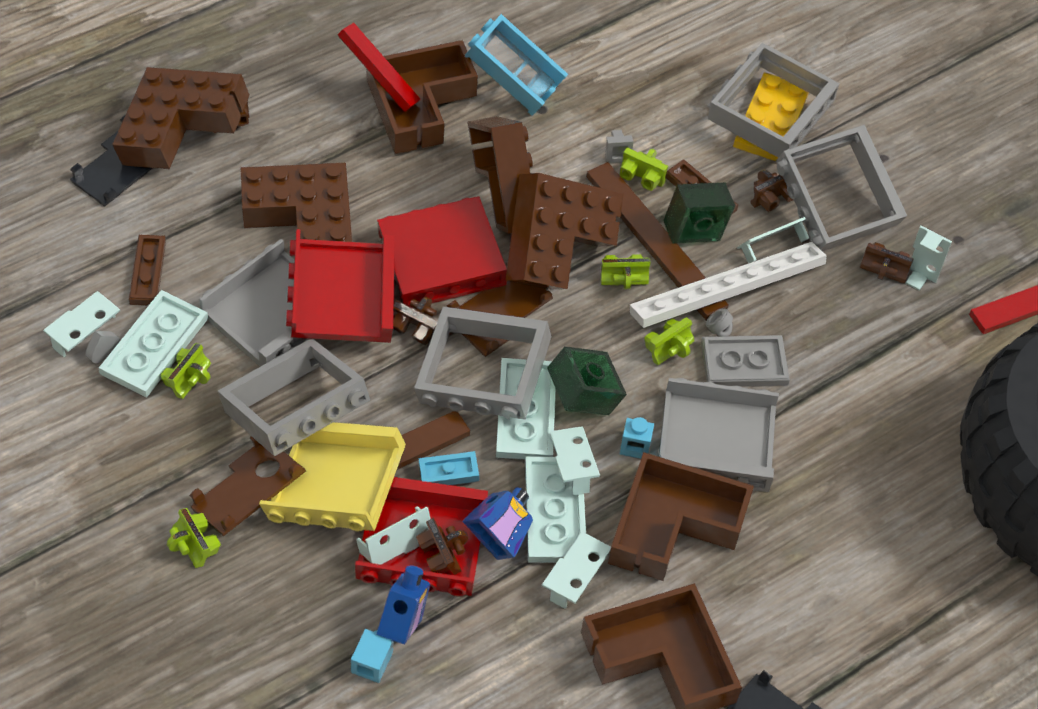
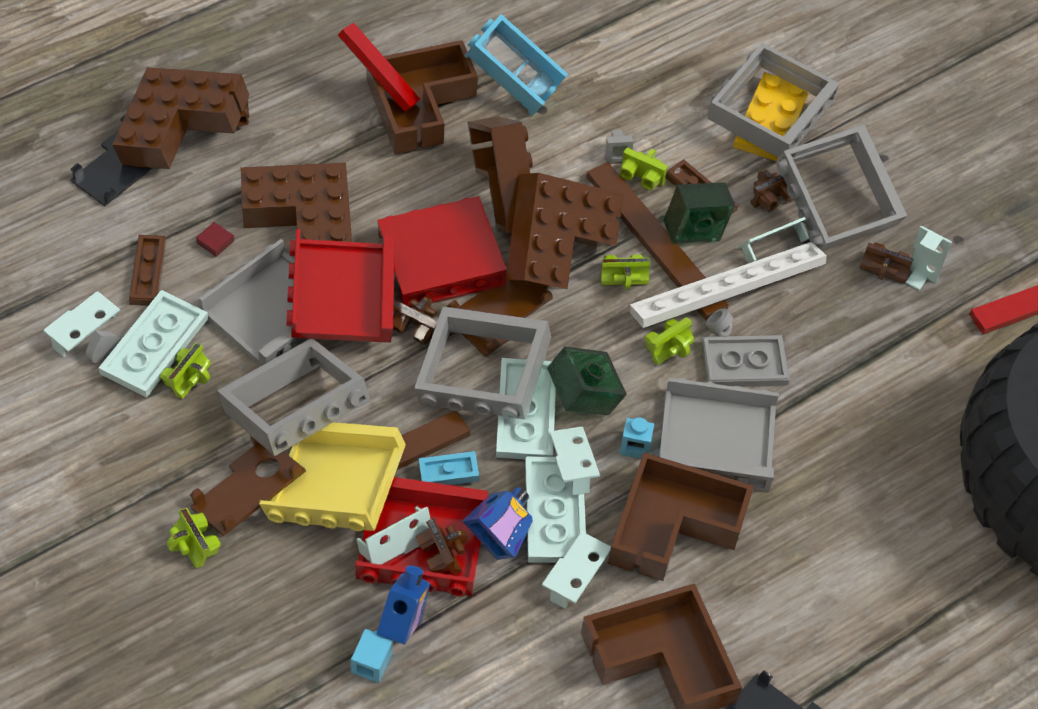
(215, 239): none -> dark red tile

